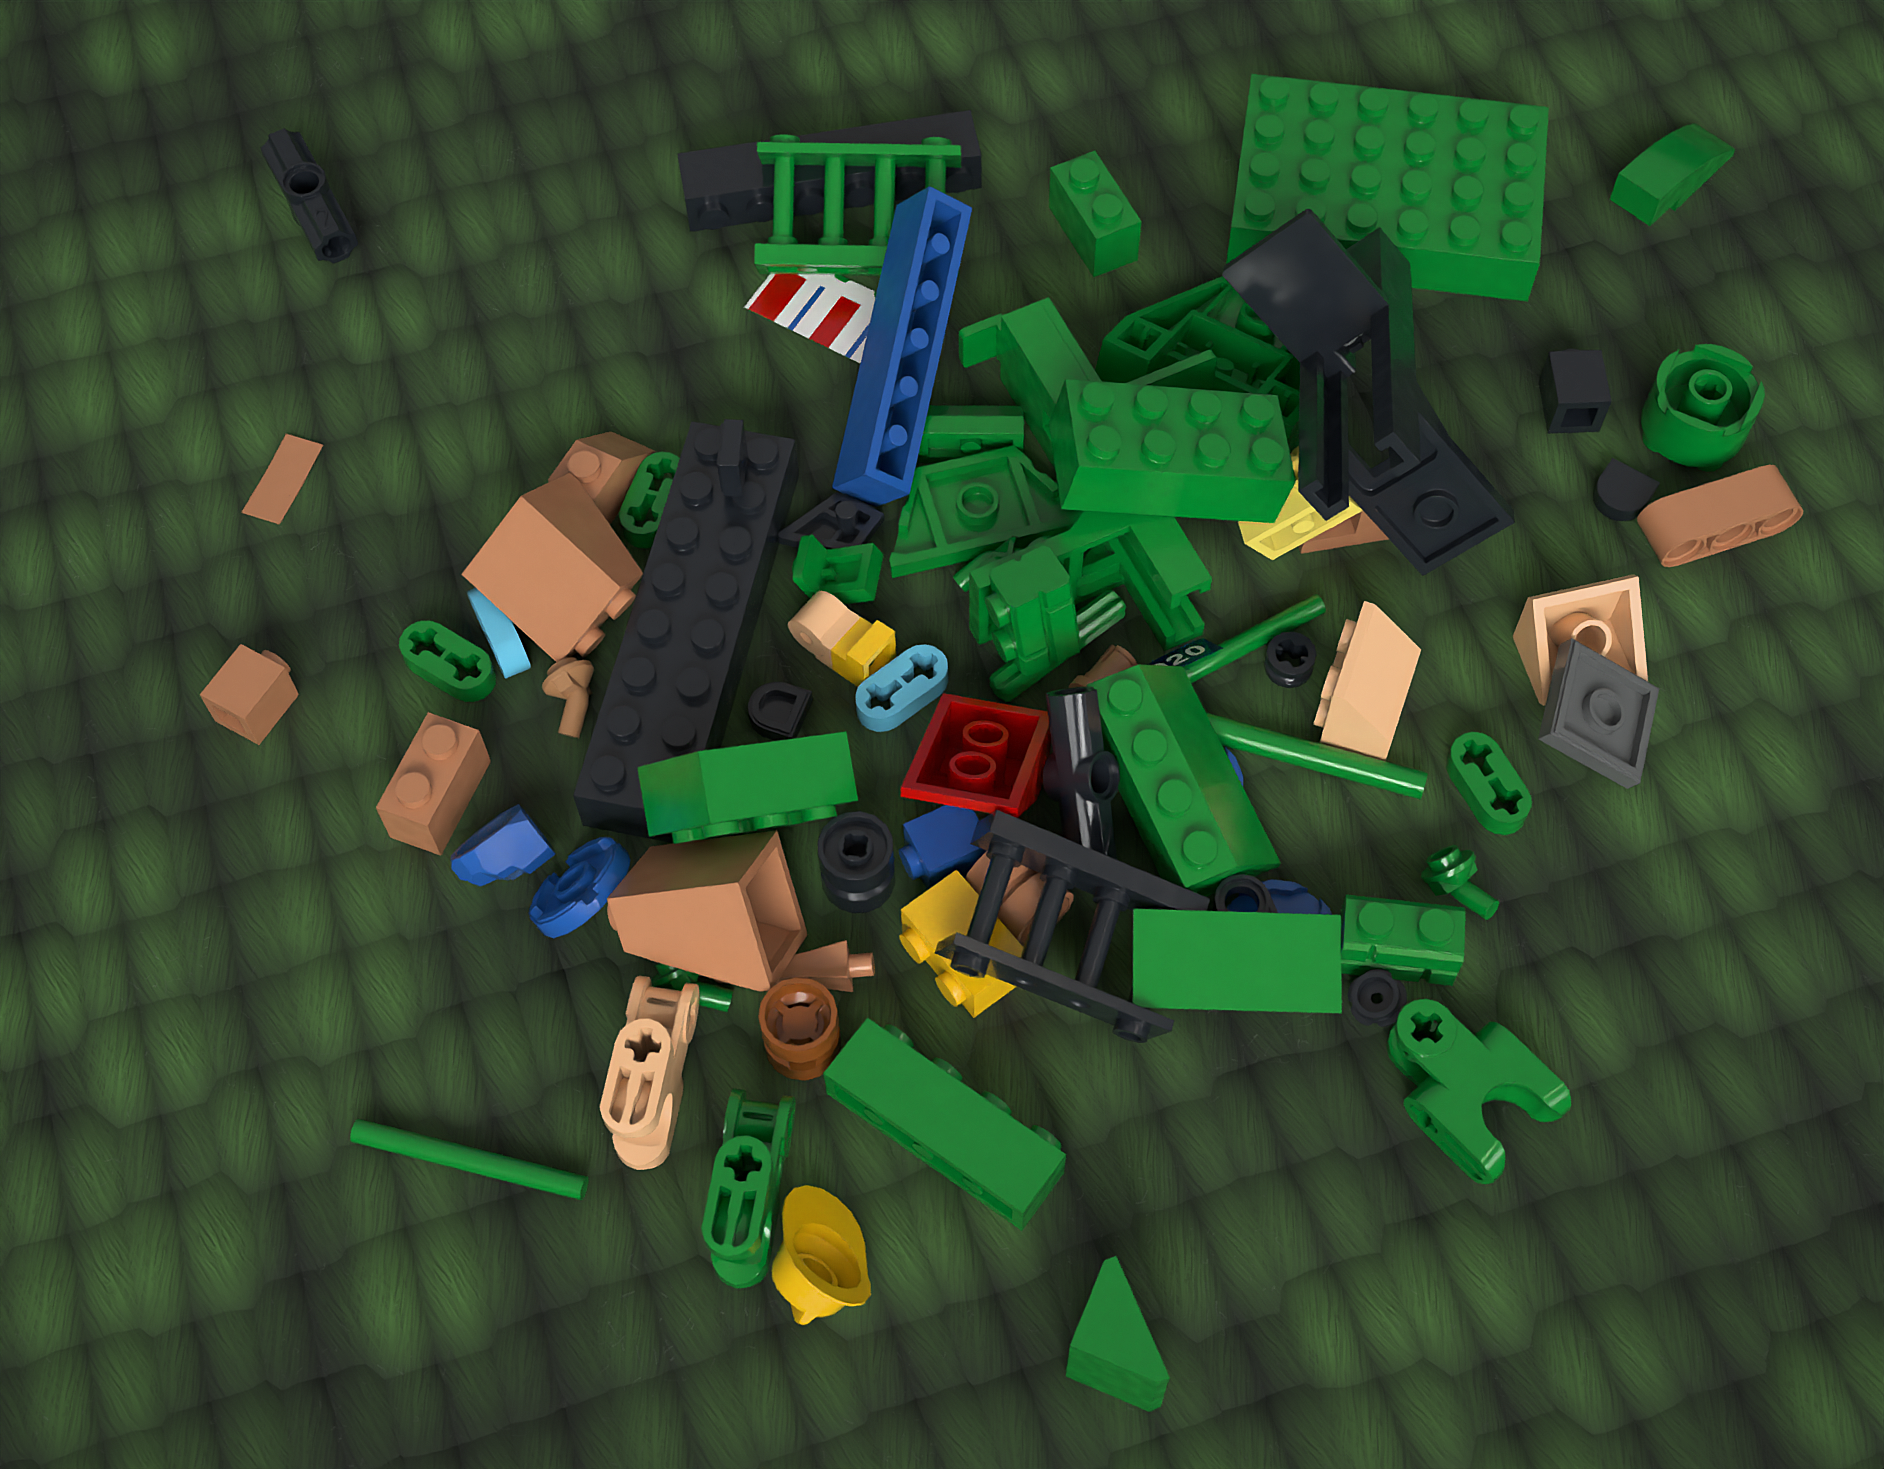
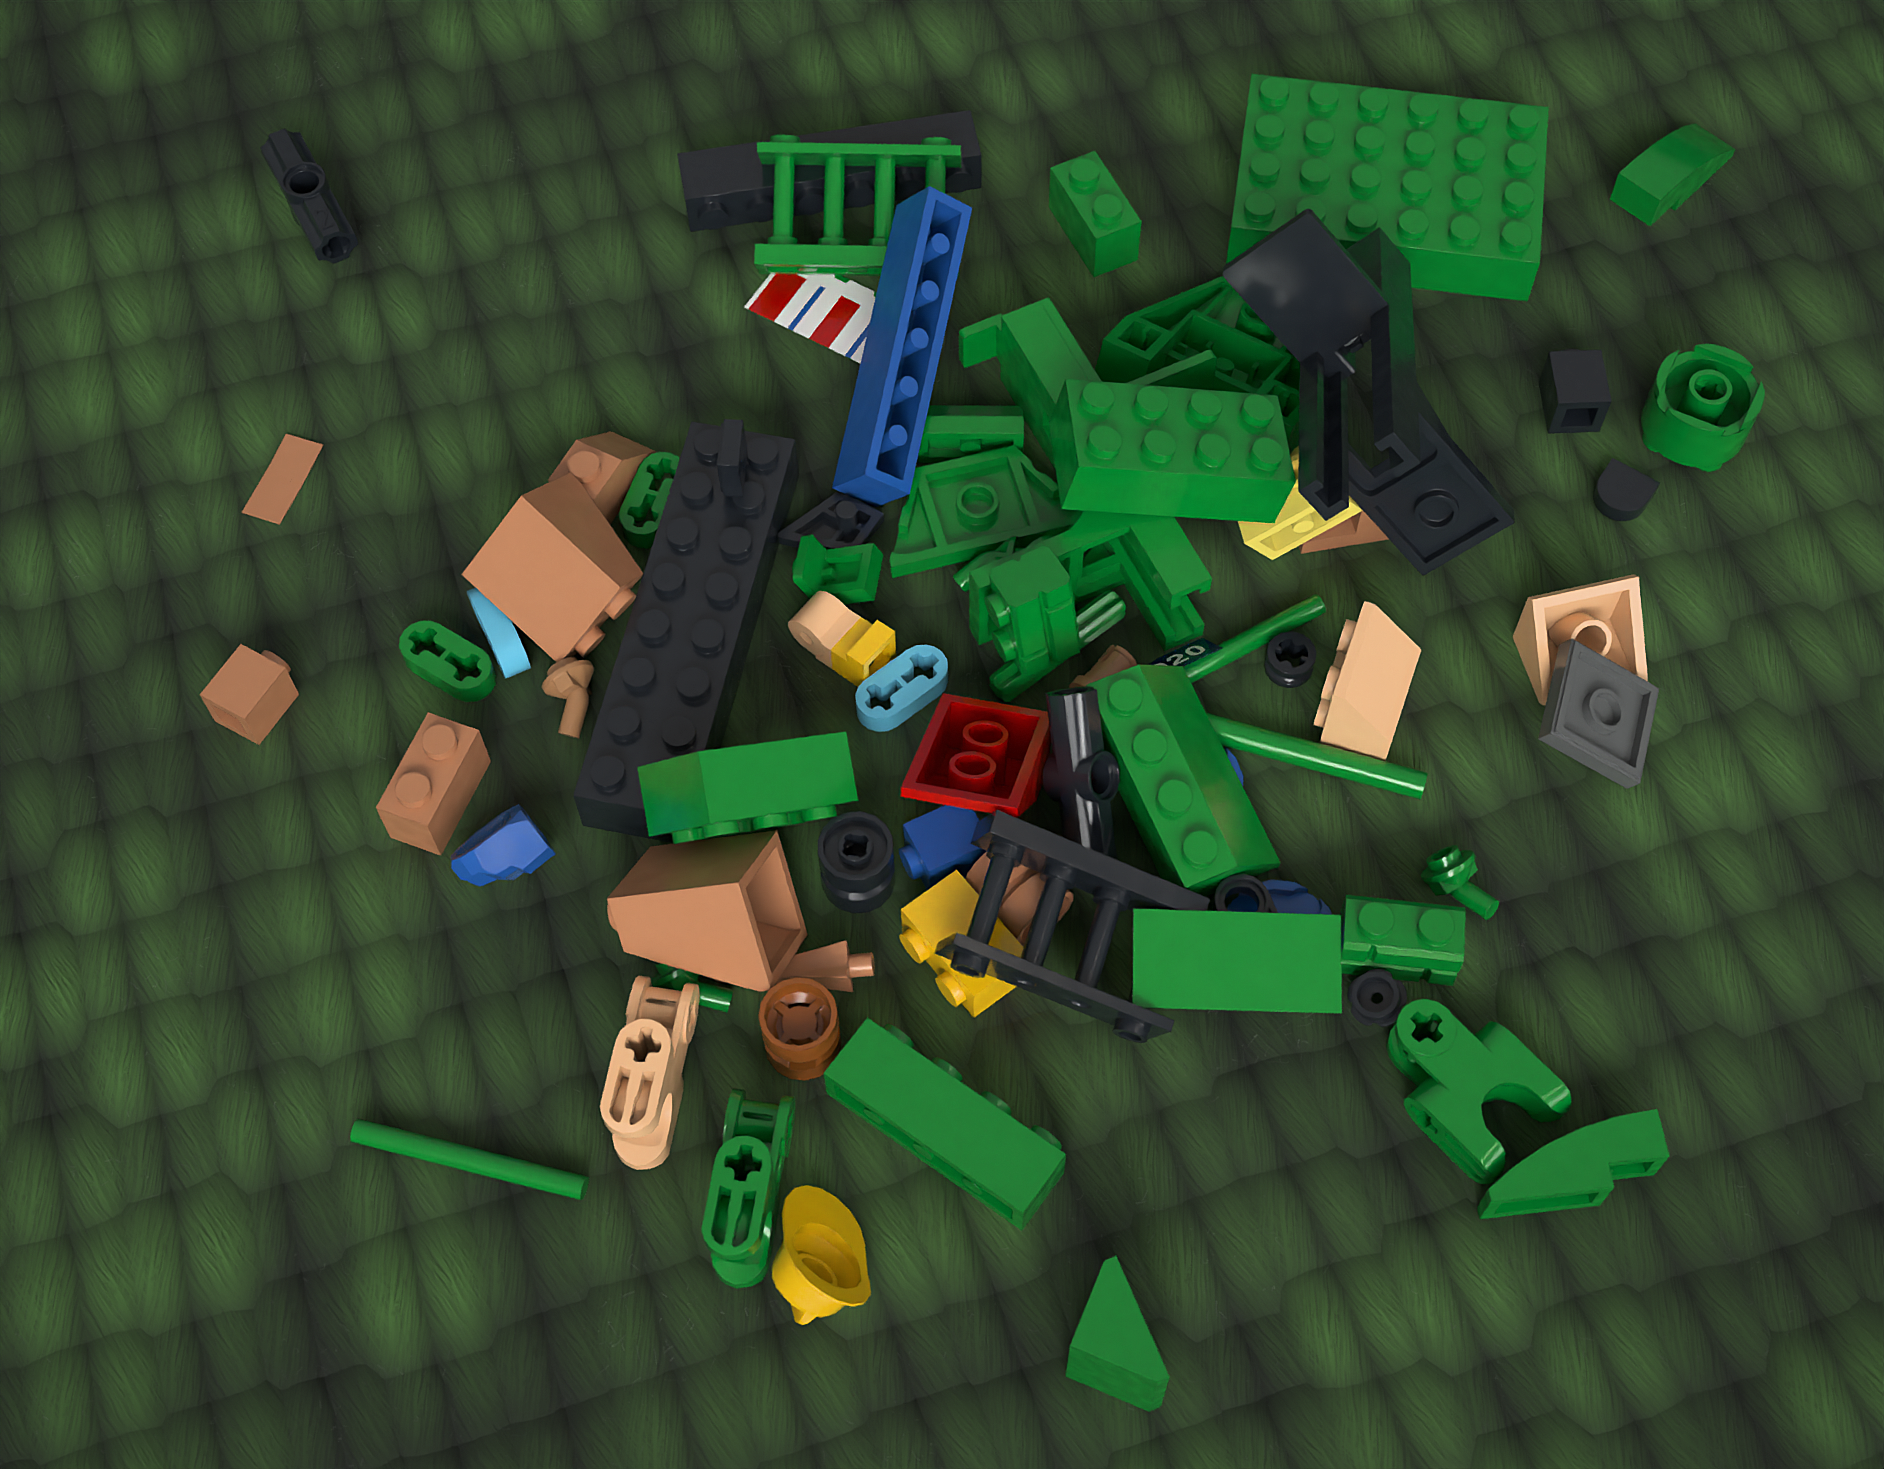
(582, 890): blue tile -> none
(779, 710): black tile -> none
(1482, 786): green beam -> none
(1580, 1167): none -> green slope
(1719, 515): nougat beam -> none

